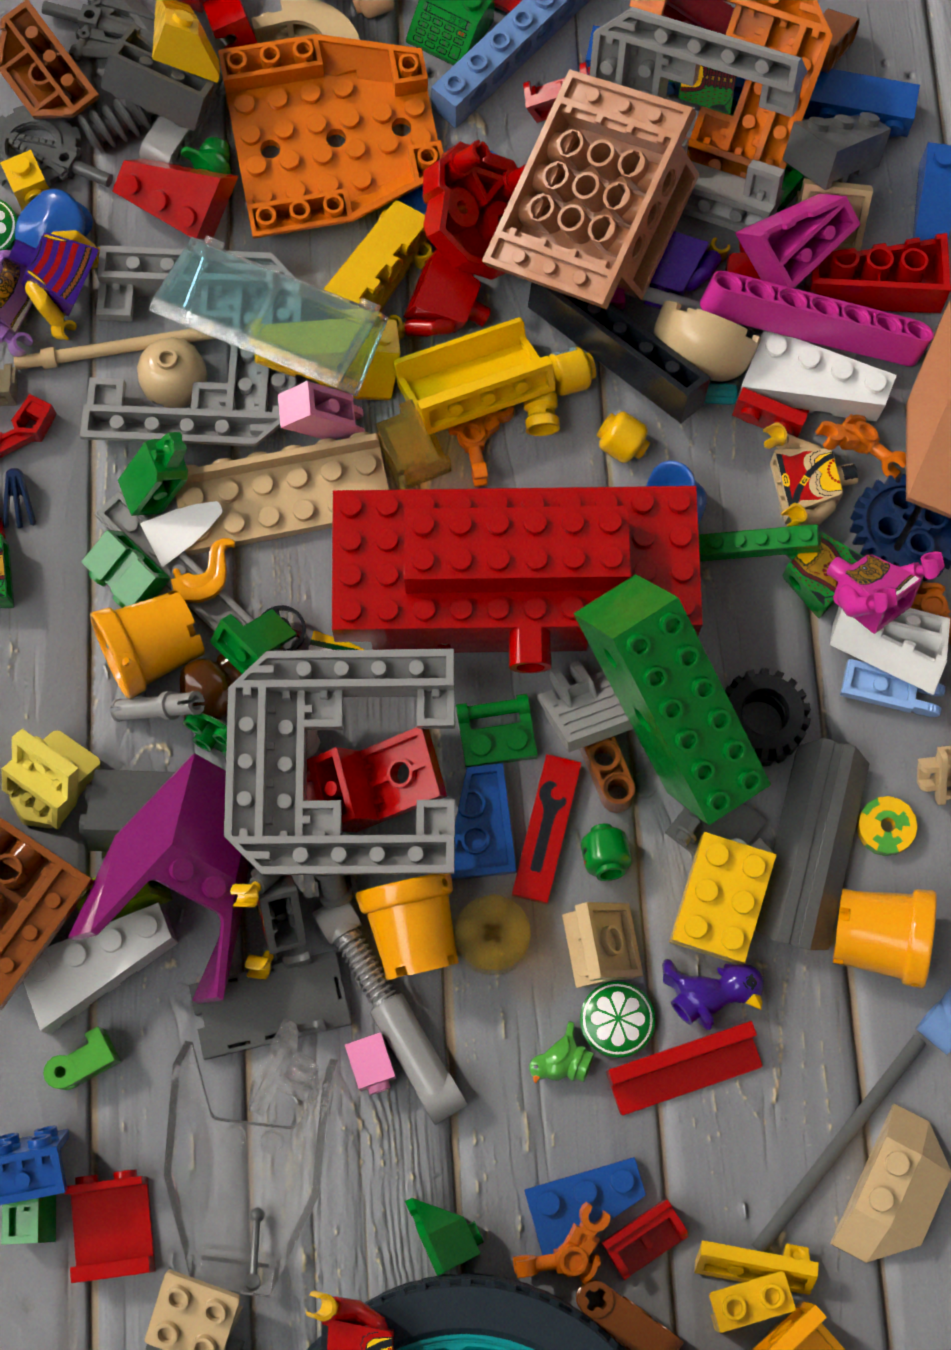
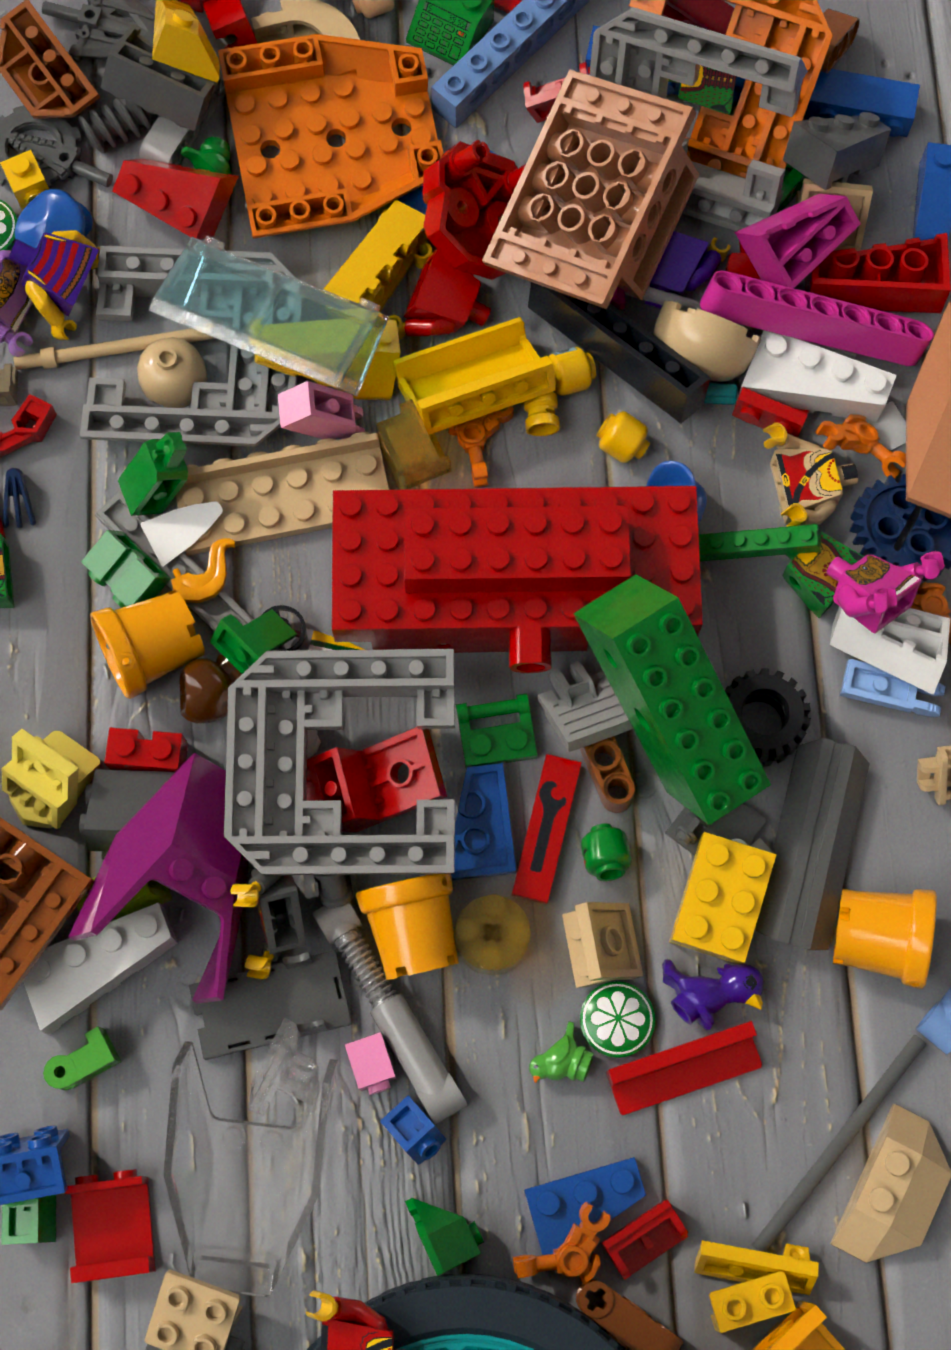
(132, 752): none -> red brick
(167, 705): light grey pin -> none
(209, 732): green dish -> none
(253, 1280): dark grey hinge -> none
(413, 1130): none -> blue bracket
(890, 427): none -> white sticker
(898, 814): yellow piece -> none

